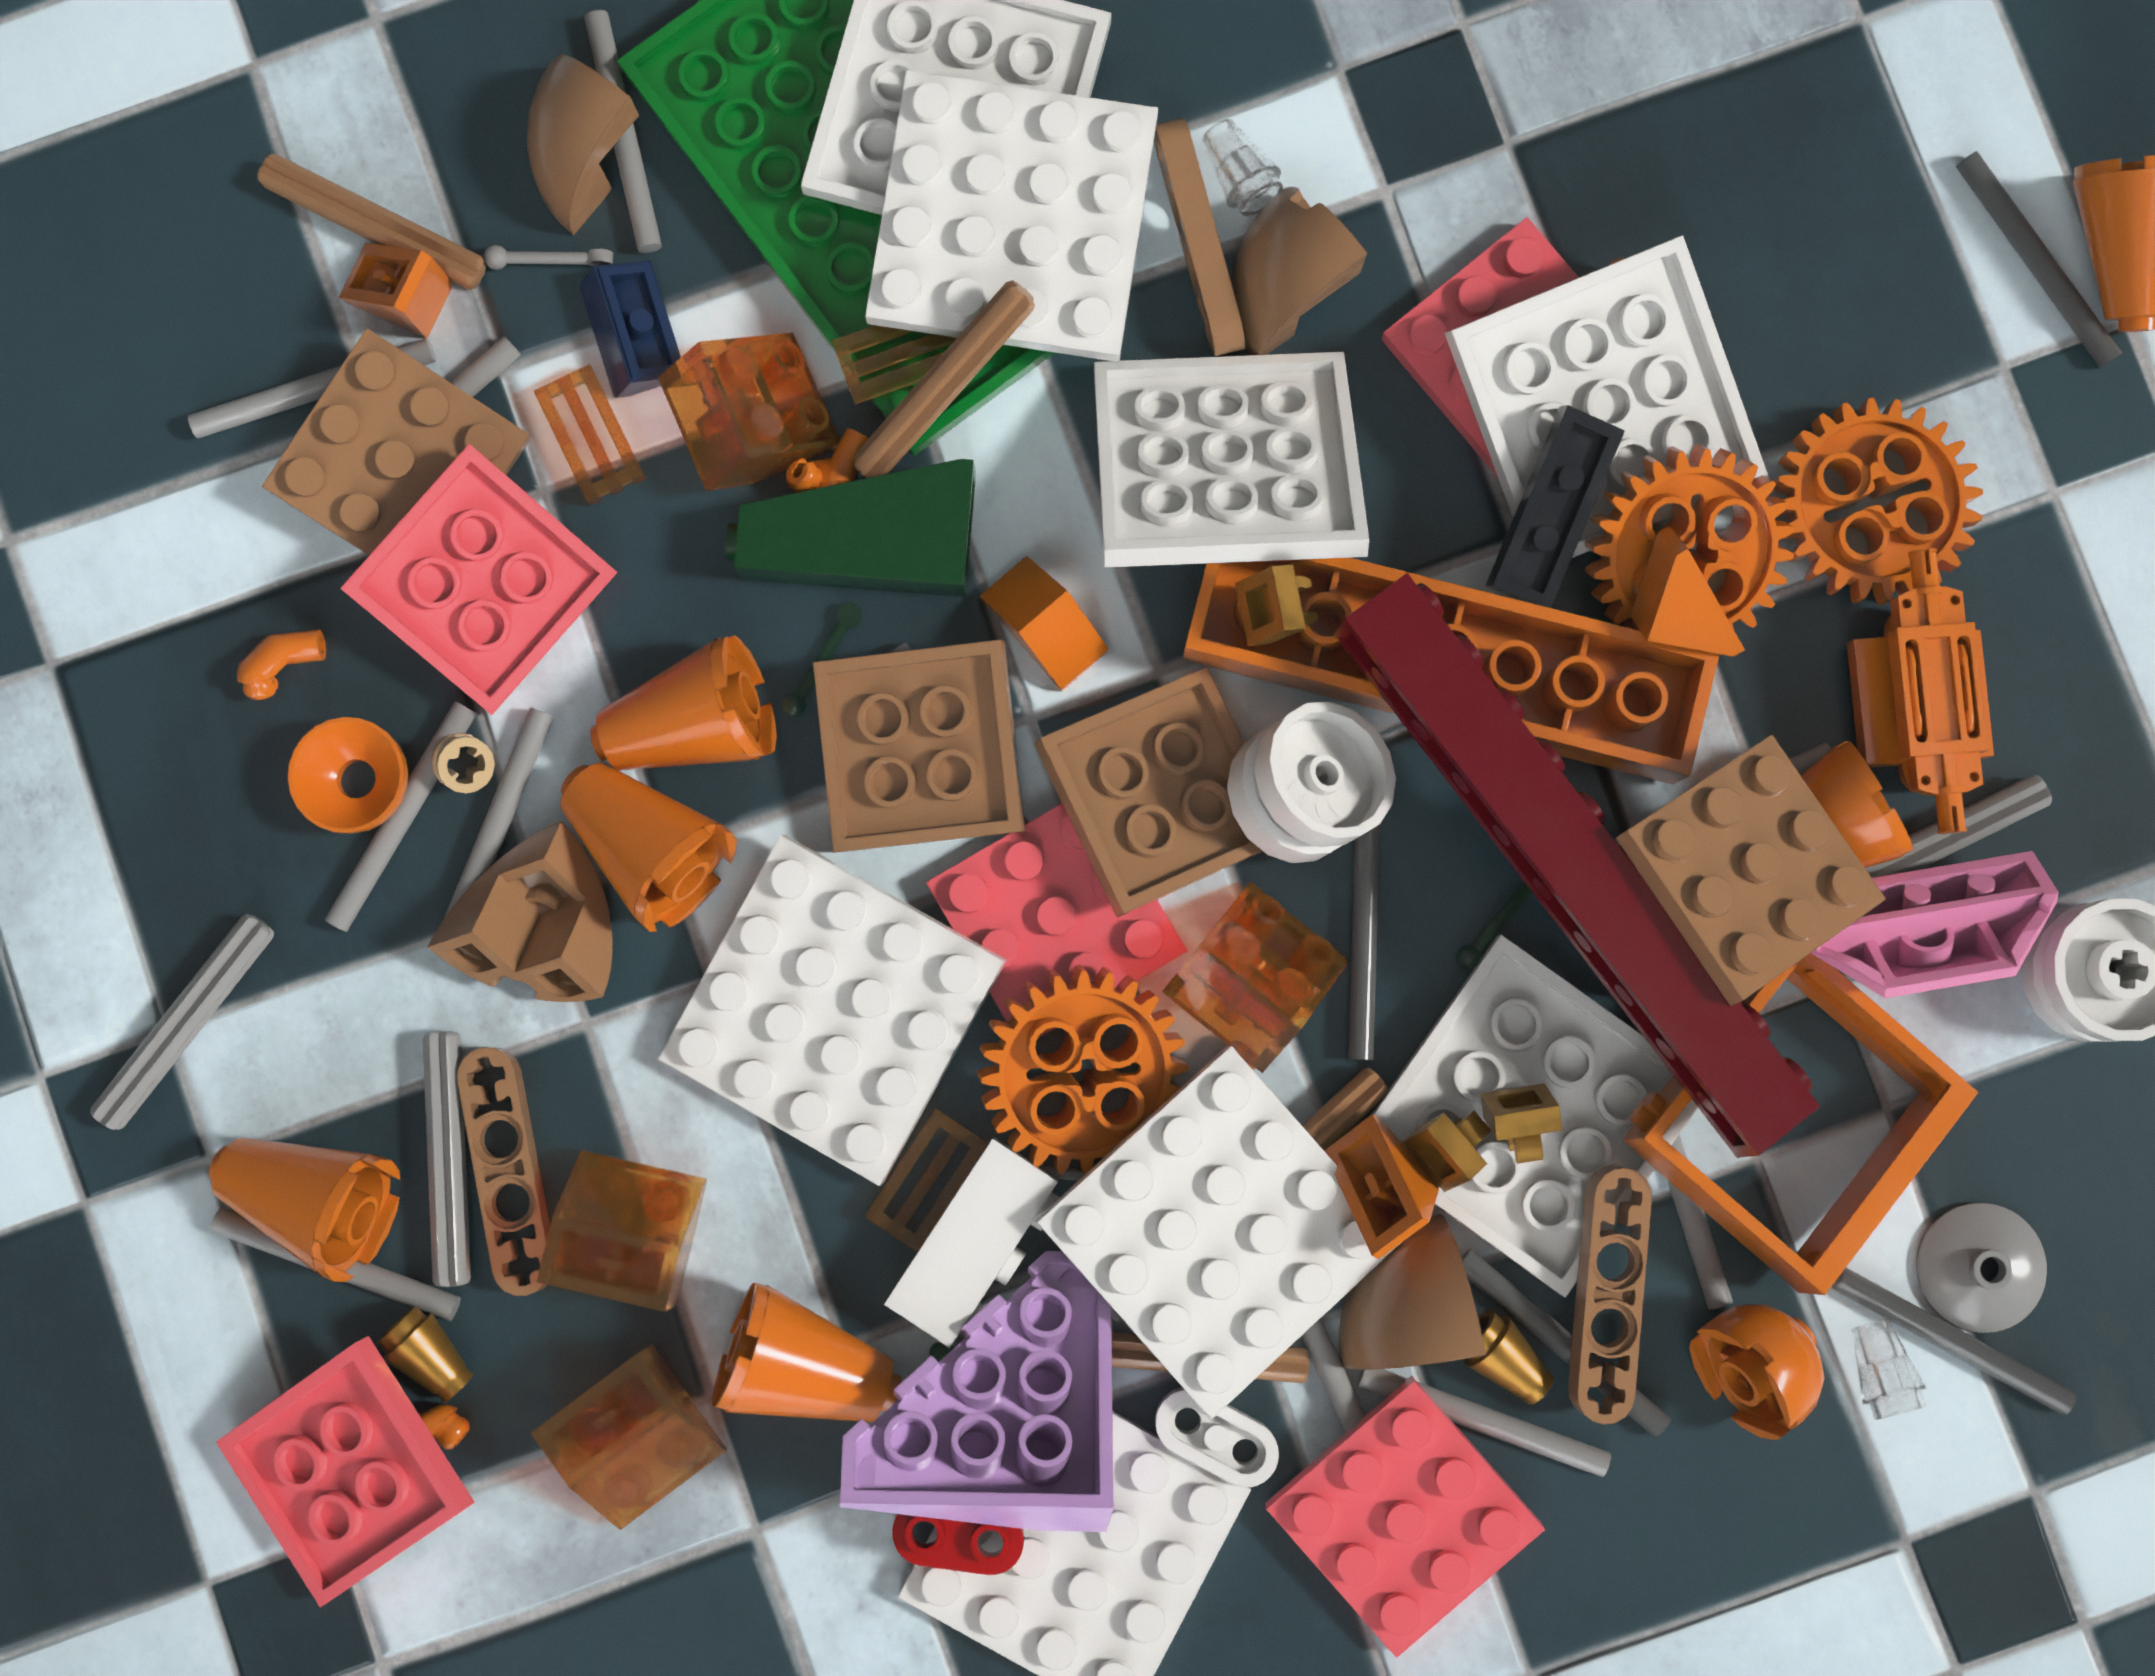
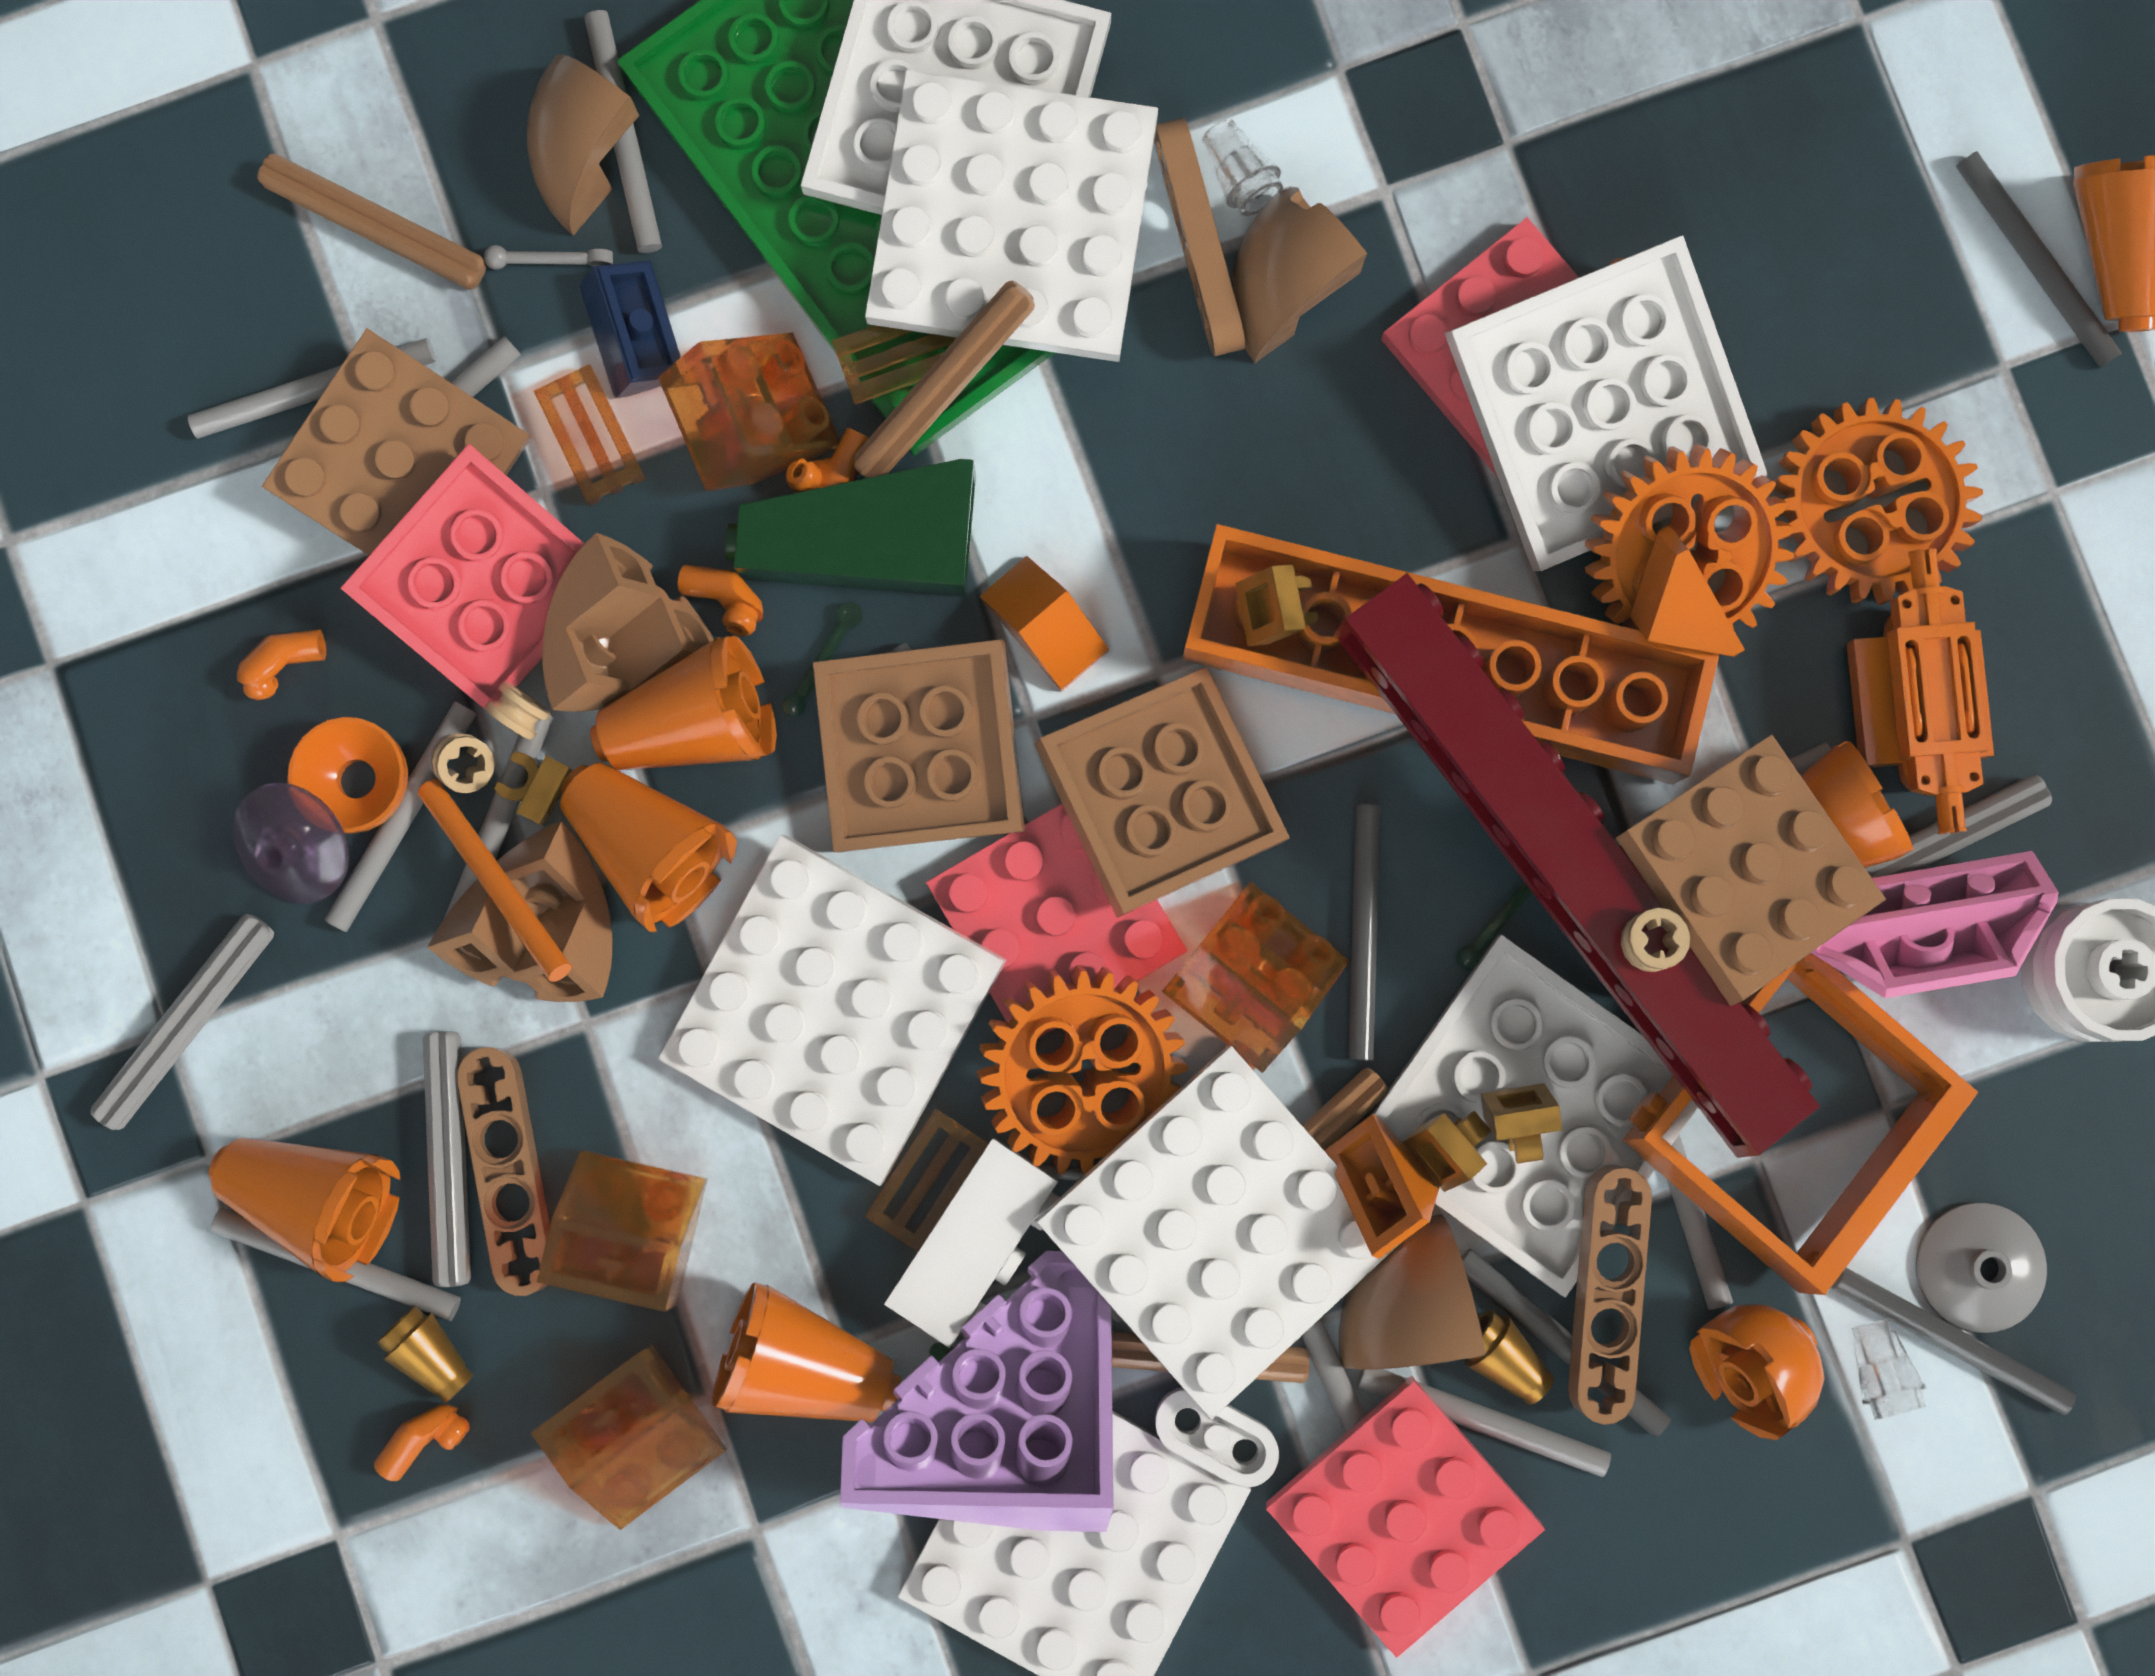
(291, 843): none -> clear purple dish
(344, 1471): coral plate -> none
(398, 286): orange slope -> none
(494, 880): none -> orange bar
(517, 710): none -> tan bush
(541, 789): none -> pearl gold tile
(612, 628): none -> medium nougat brick
(730, 590): none -> orange arm
(957, 1546): red plate -> none
(1228, 460): white plate -> none
(1311, 782): white wheel -> none
(1555, 507): black plate -> none
(1676, 940): none -> tan bush

